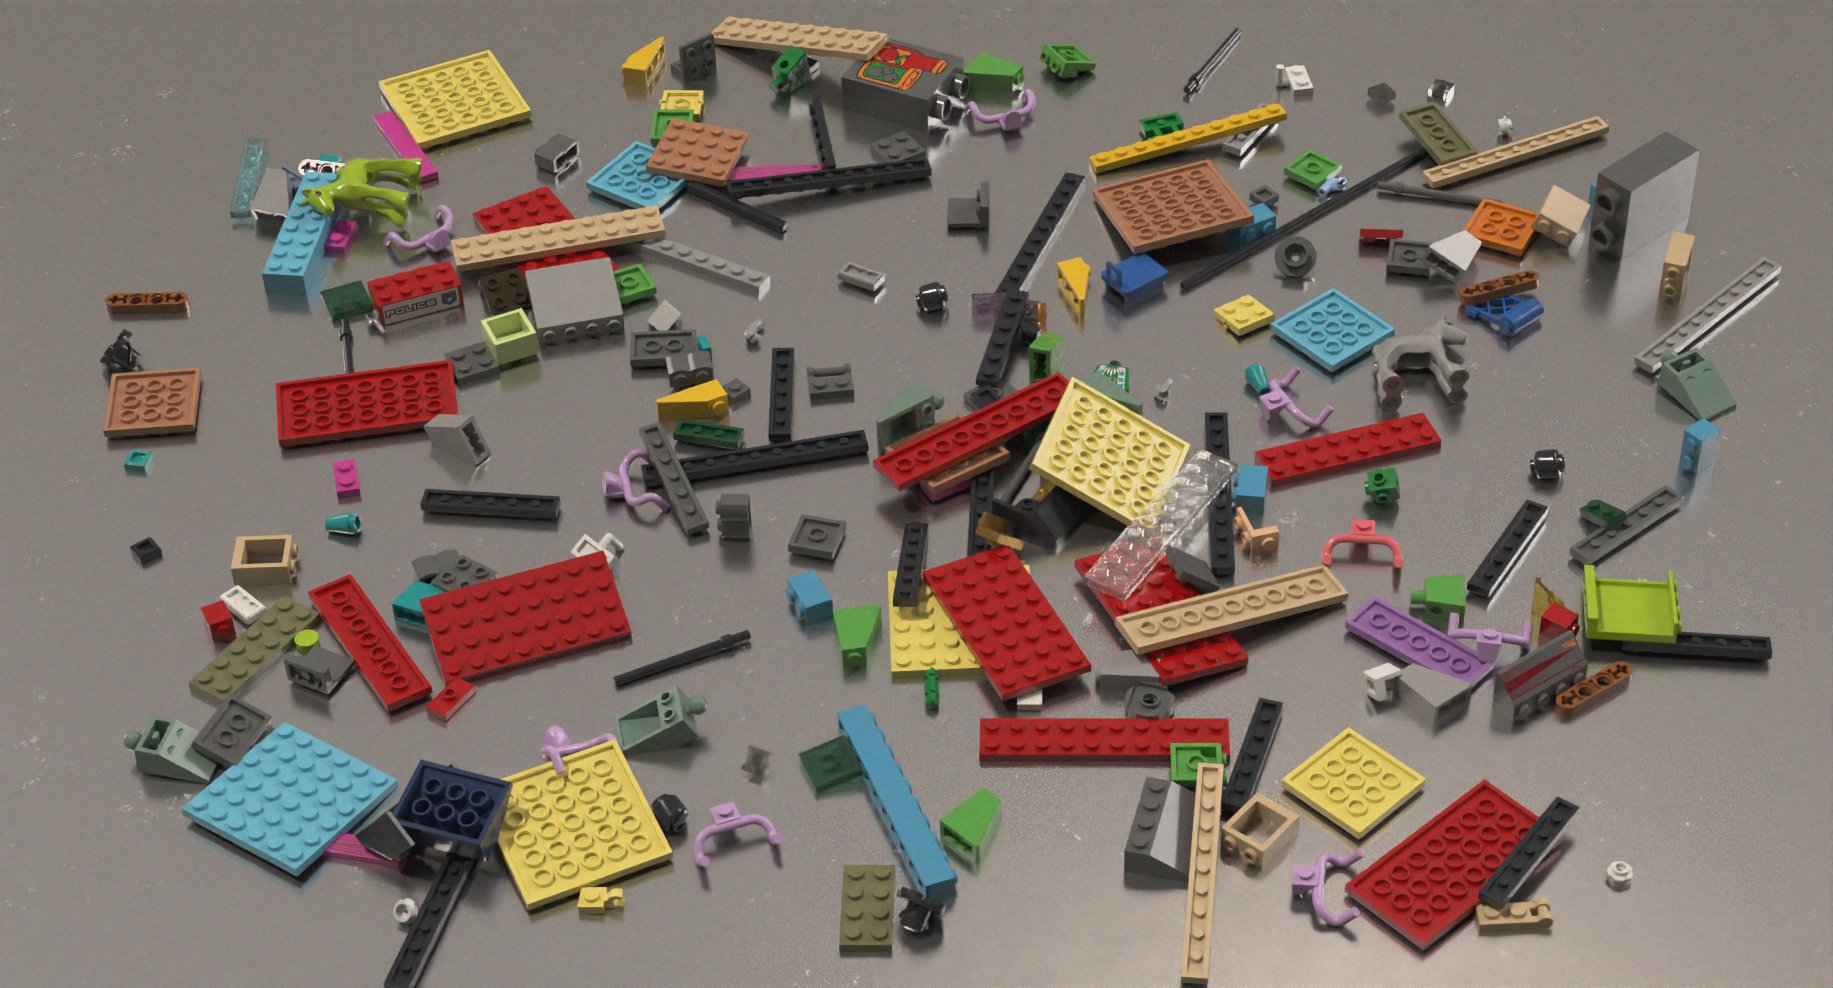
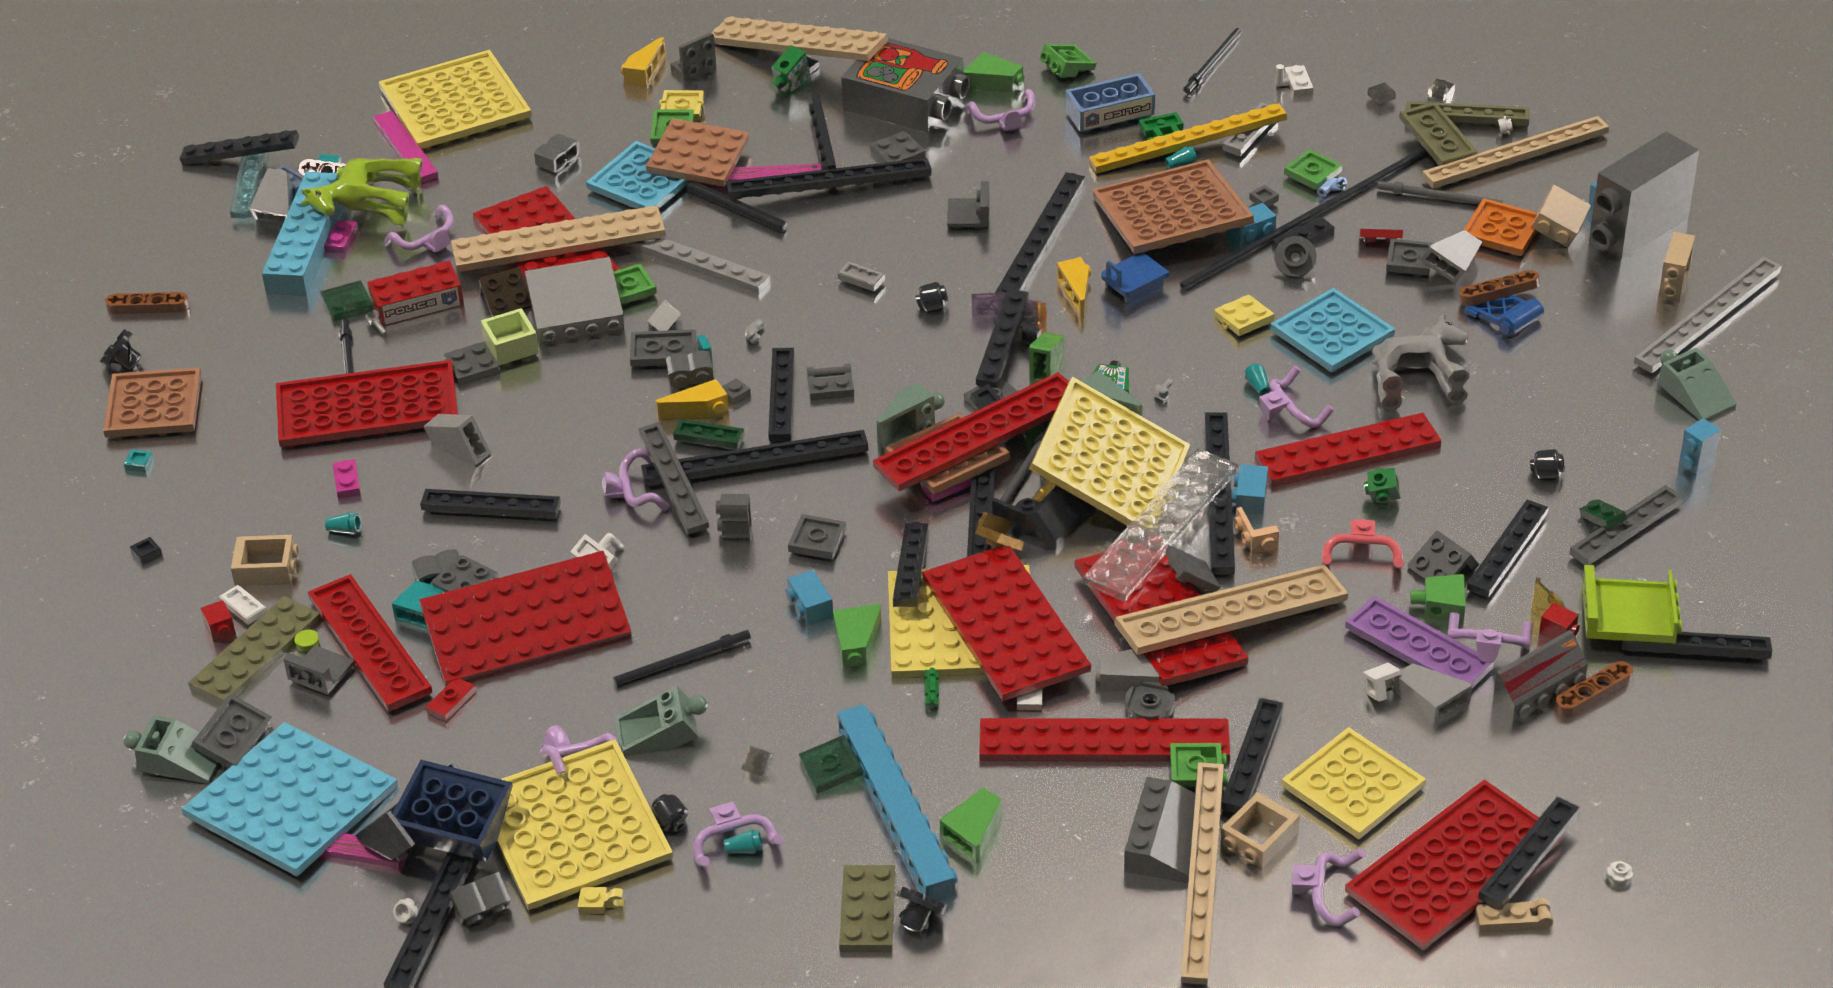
(239, 147): none -> black plate
(480, 898): none -> dark grey brick
(744, 843): none -> teal cone
(1110, 102): none -> medium blue brick
(1181, 158): none -> teal cone
(1312, 231): none -> black plate
(1441, 558): none -> dark grey bracket
(1480, 113): none -> olive plate

